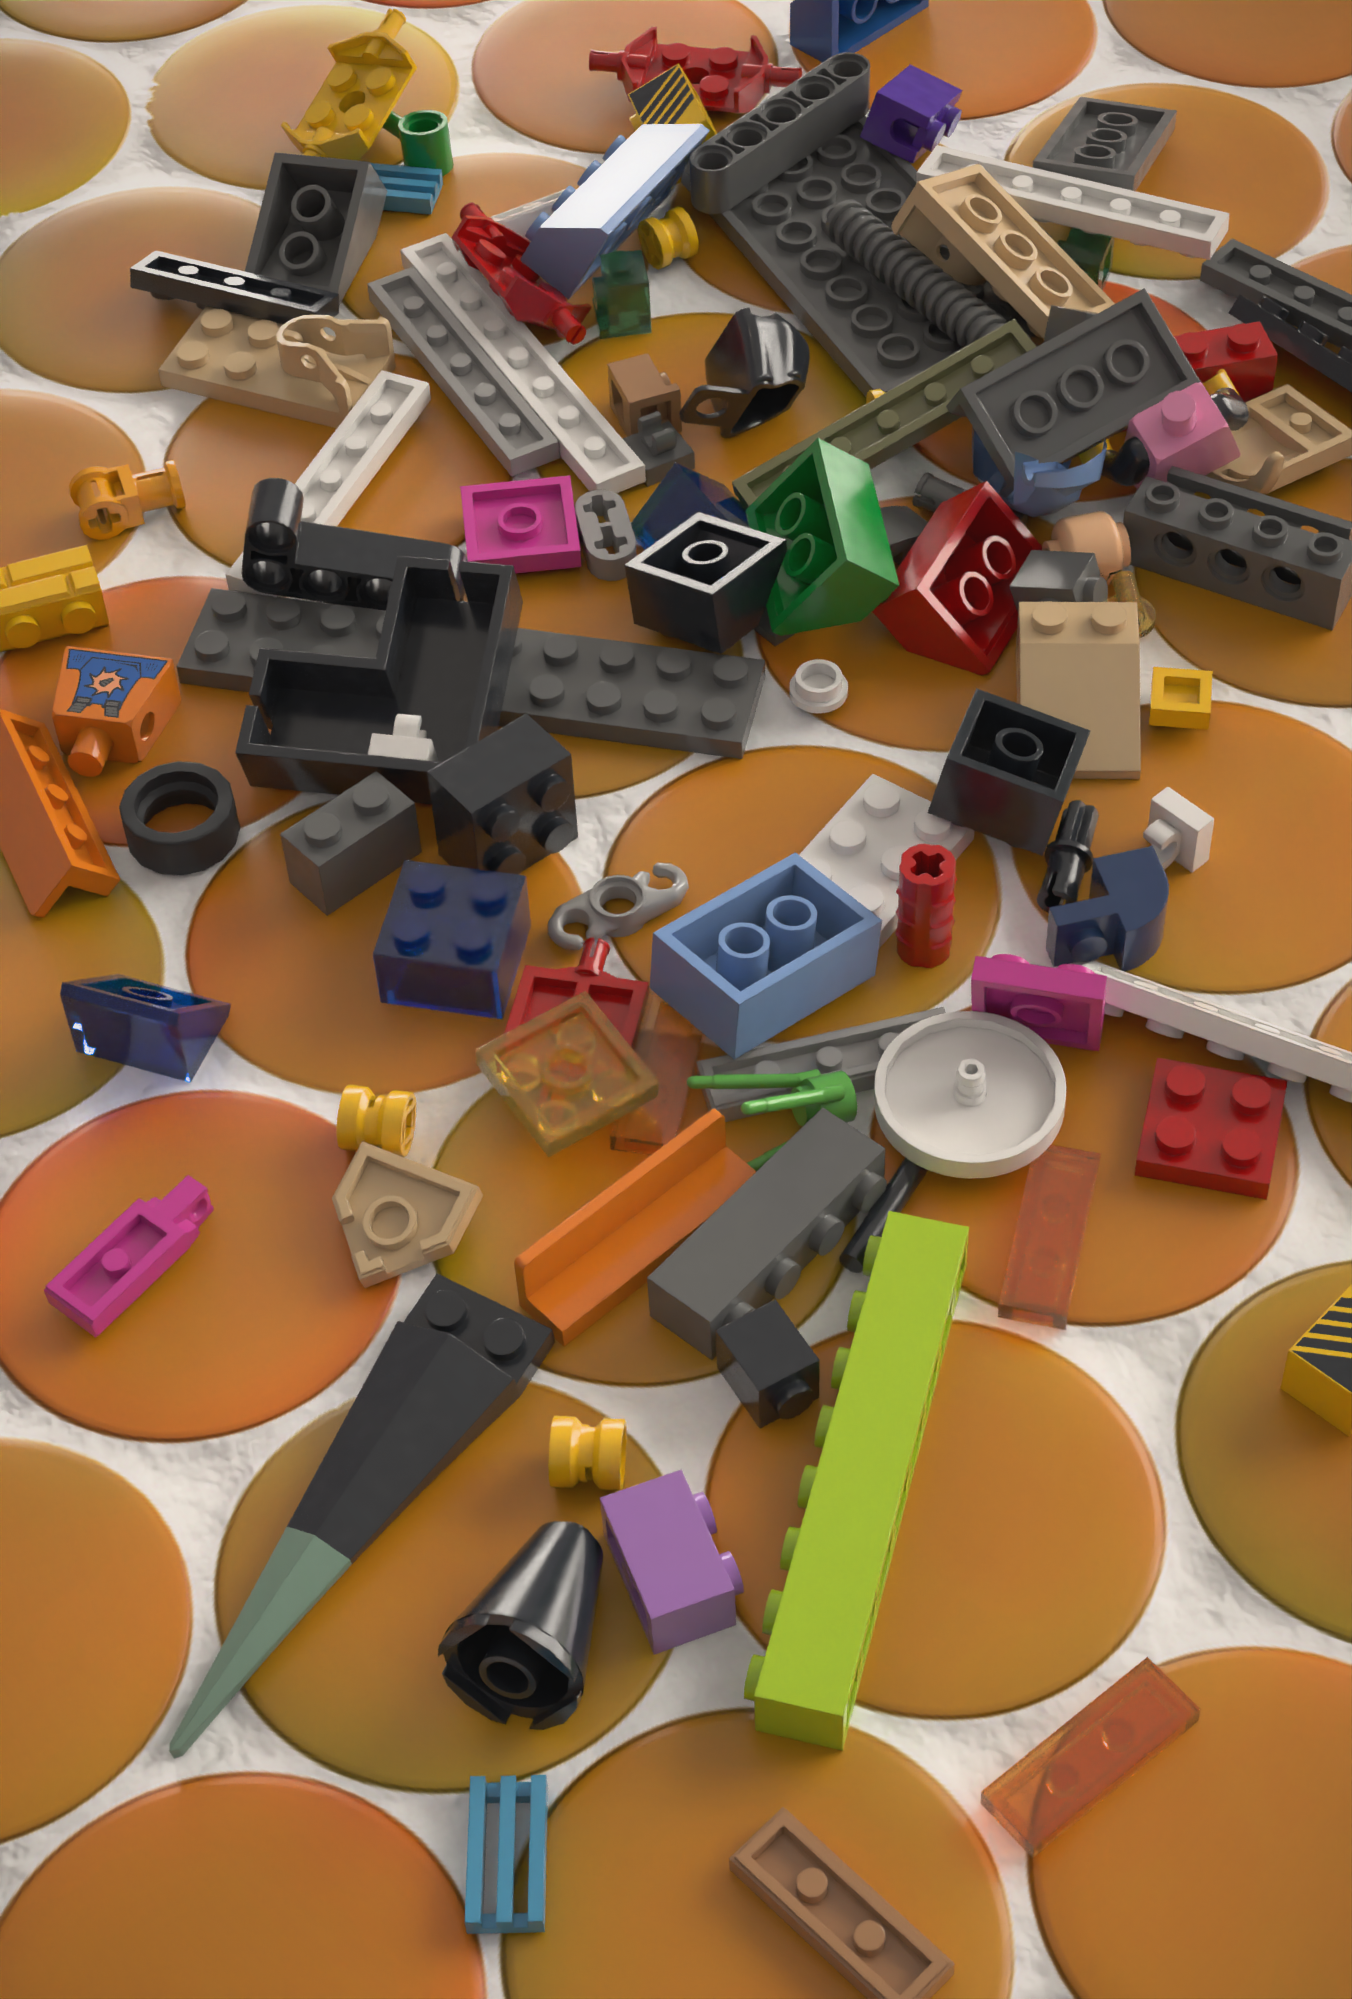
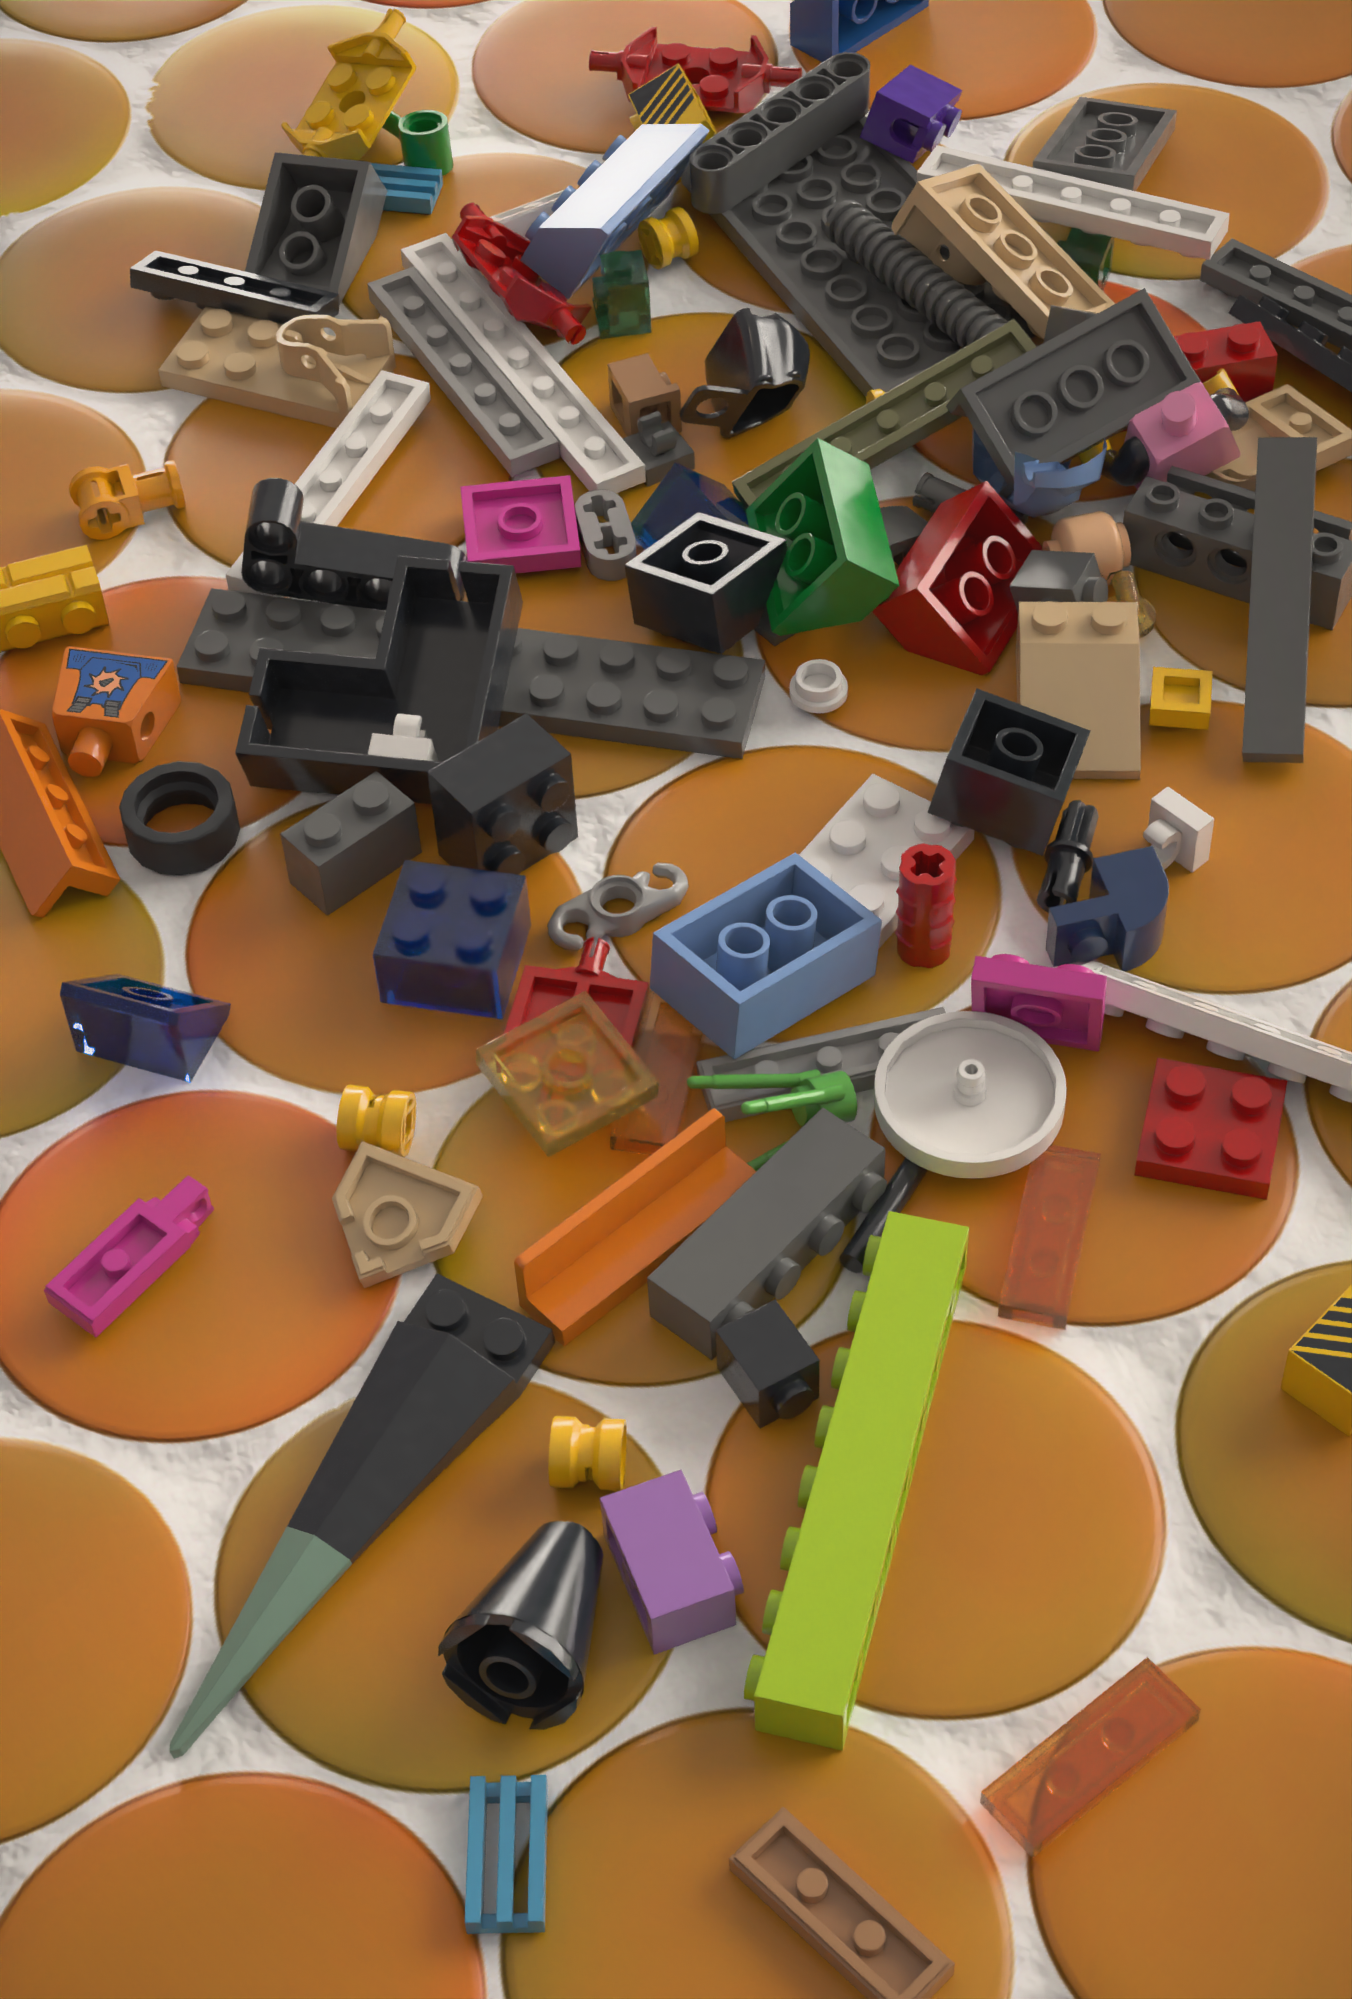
(1280, 600): none -> dark grey tile

